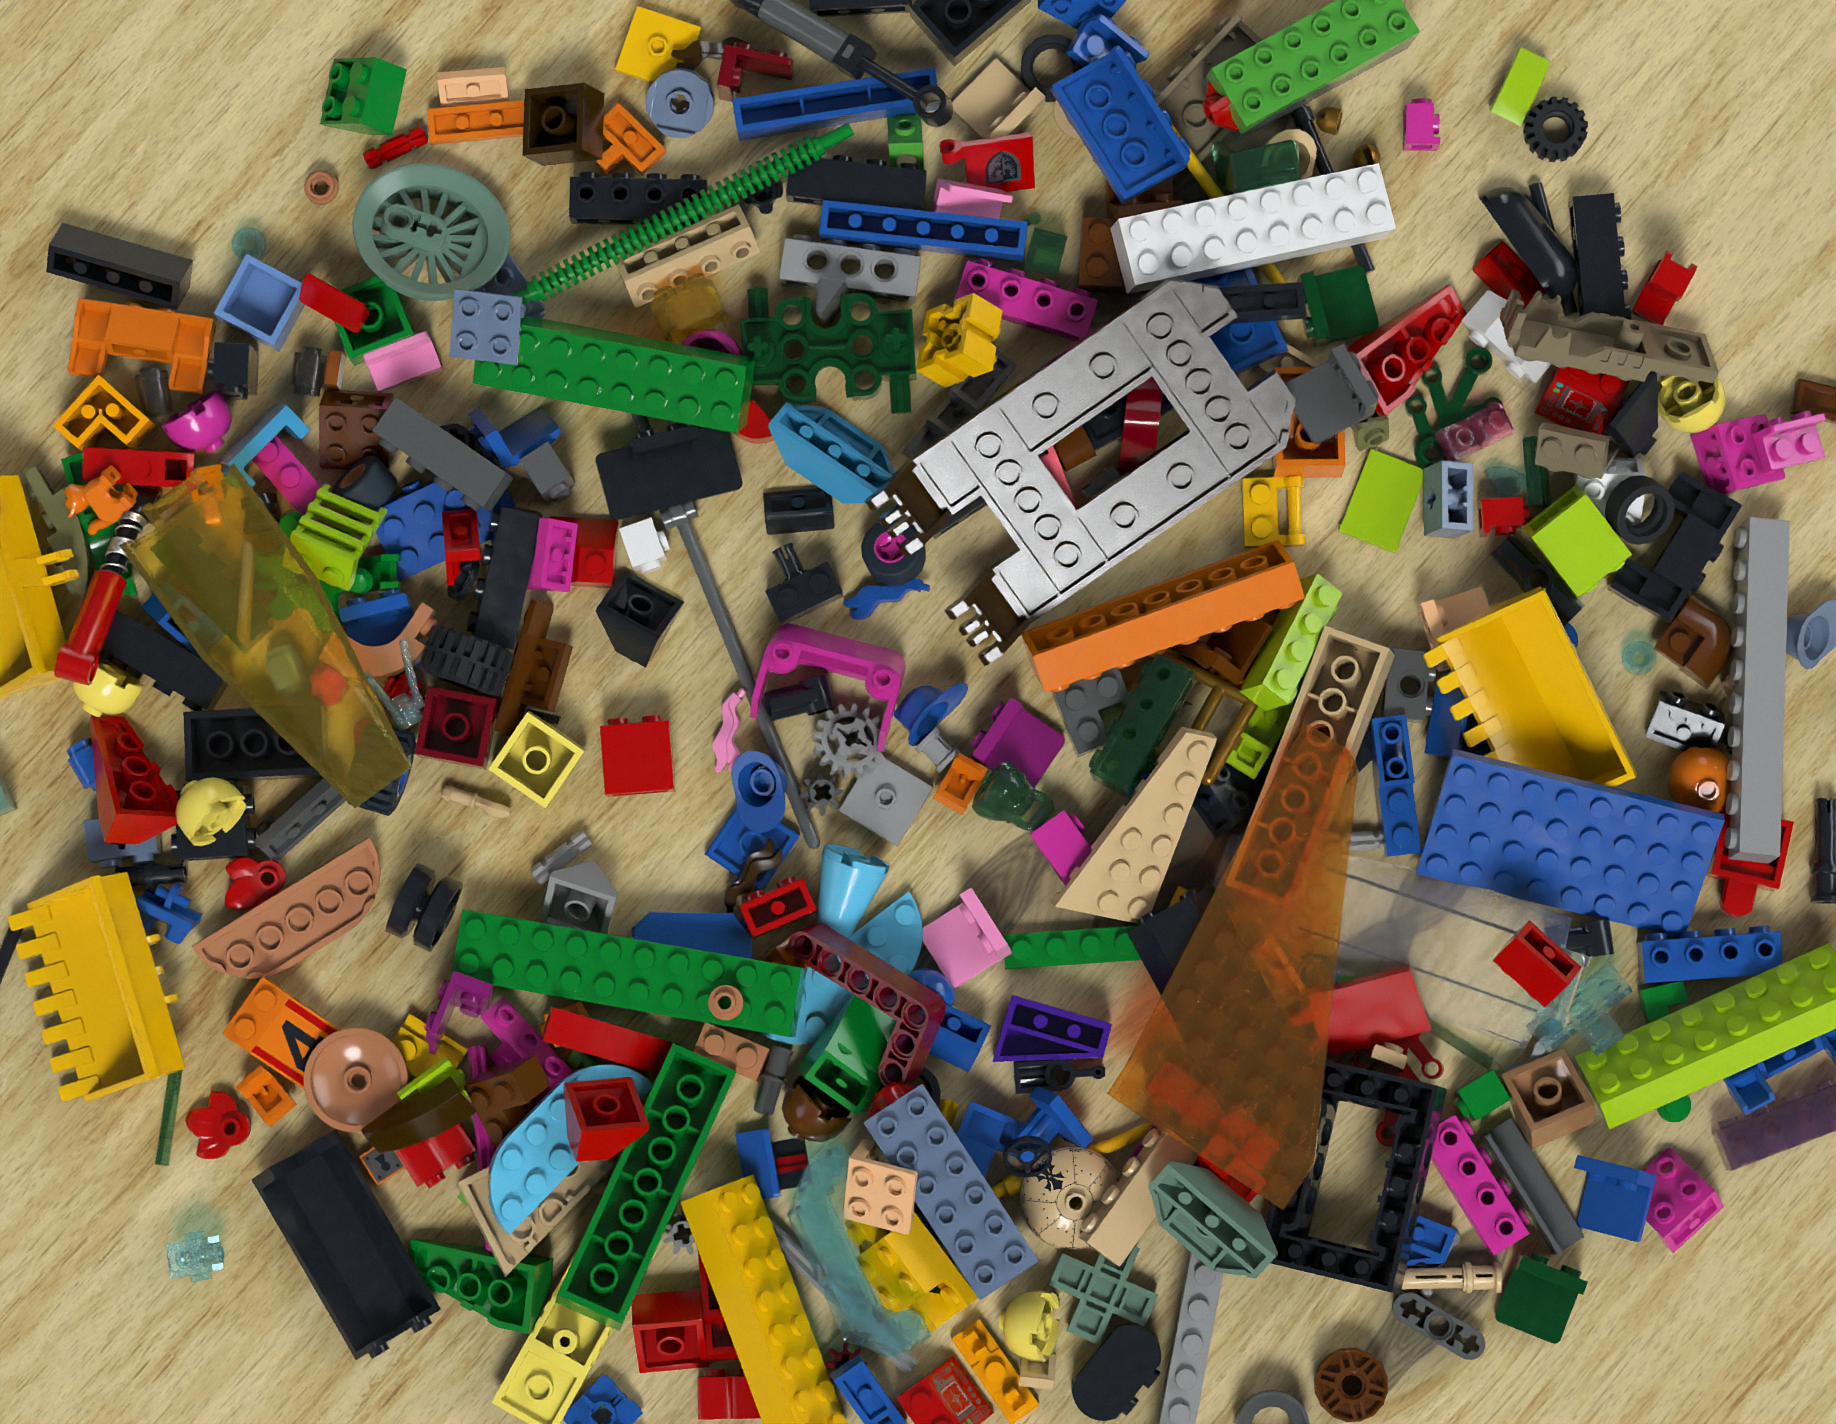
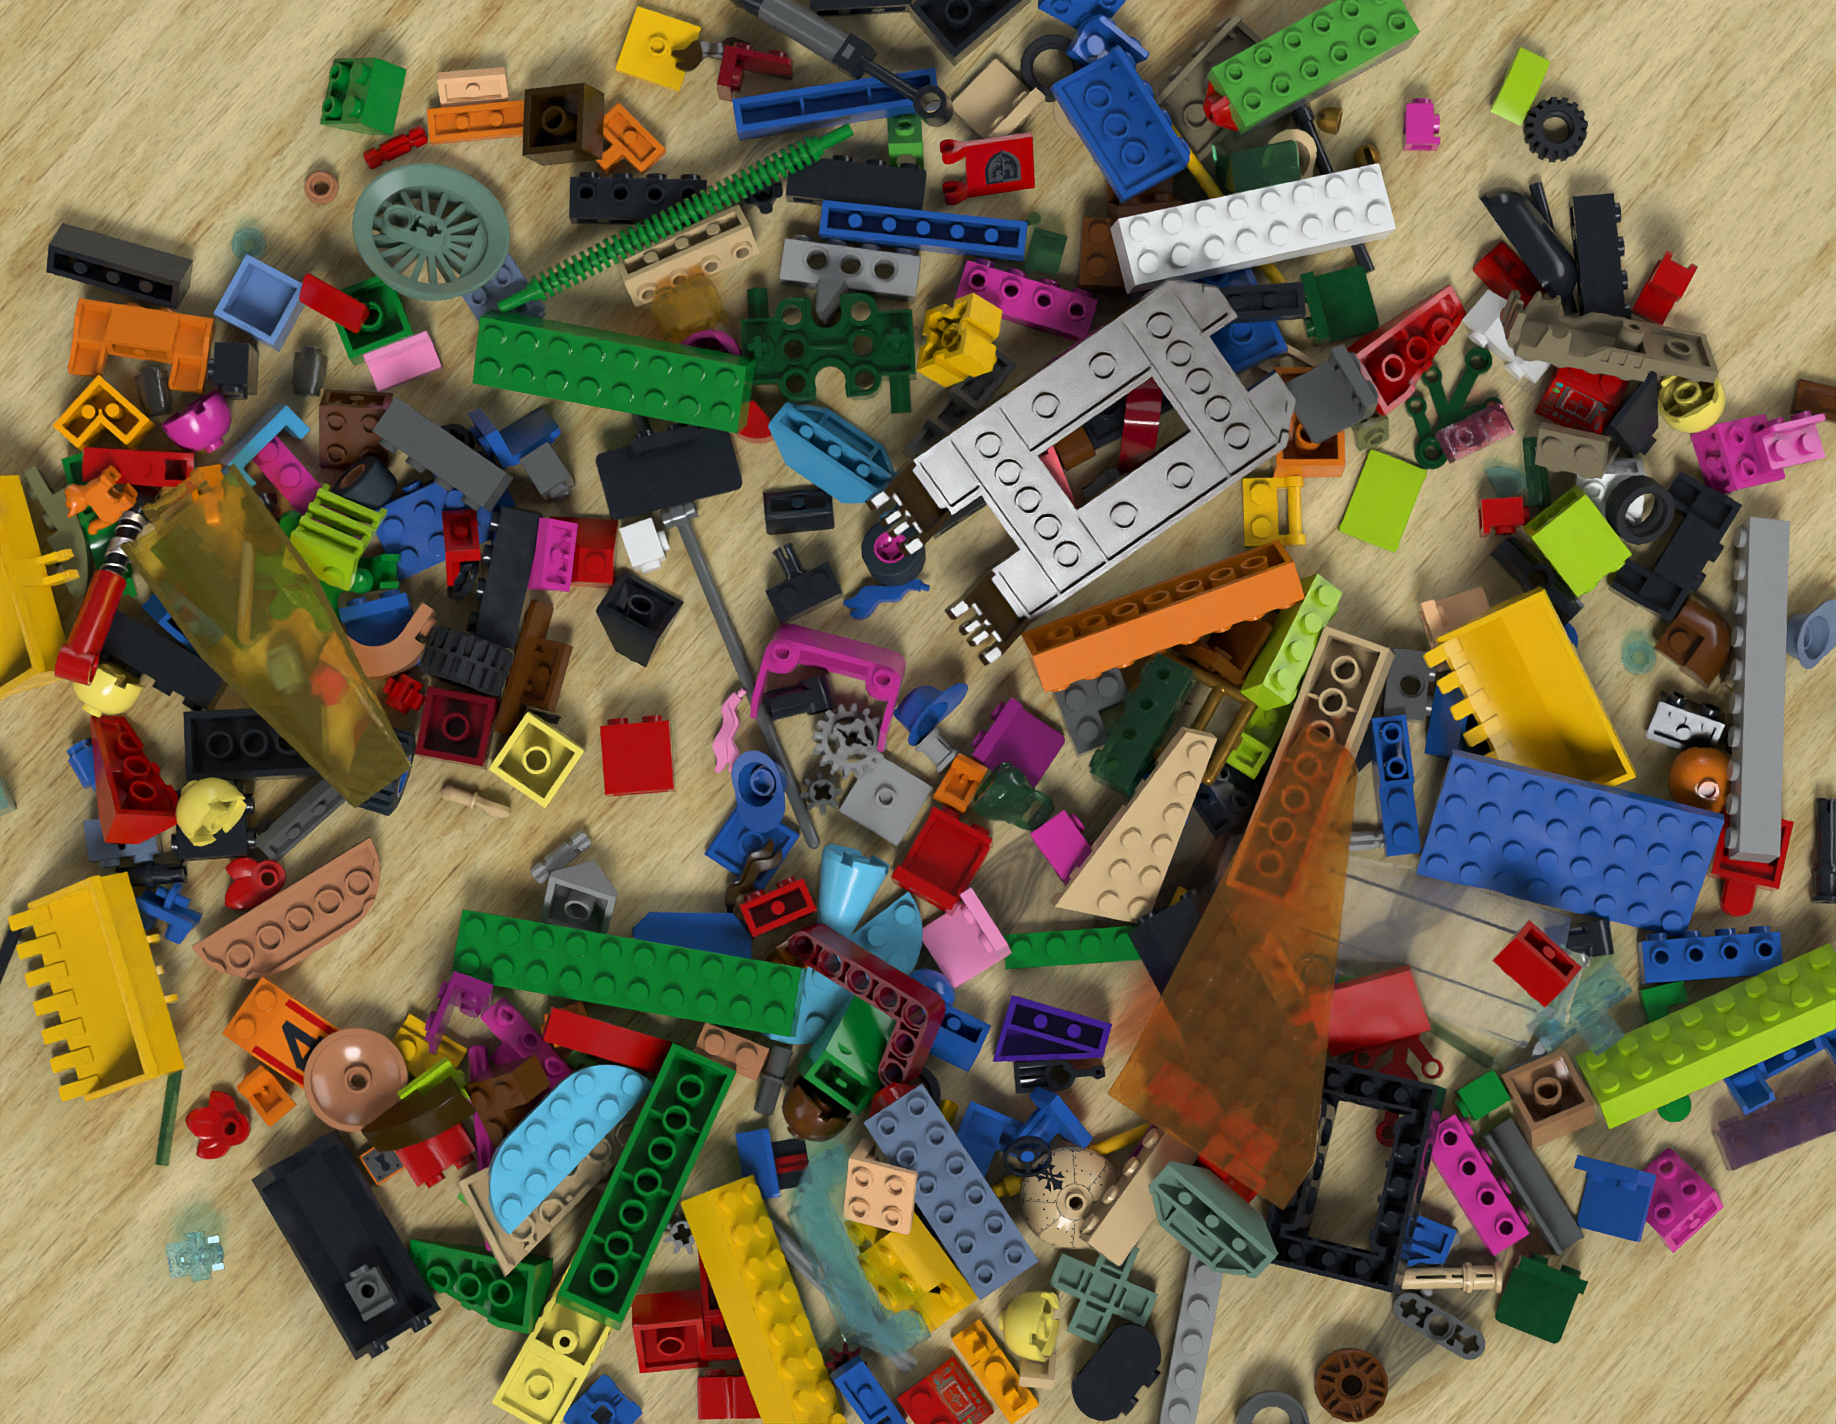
(334, 370): dark orange tile -> none
(383, 1294): none -> dark grey brick
(402, 708): clear light blue plant -> none
(427, 909): black wheel -> none
(486, 326): sand blue hinge -> none
(602, 1117): red slope -> none
(692, 118): sand blue plate -> none
(736, 1002): nougat plate -> none
(943, 859): none -> red panel
(968, 199): bright pink panel -> none
(1389, 1056): tan plate -> none
(1448, 499): sand blue brick -> none

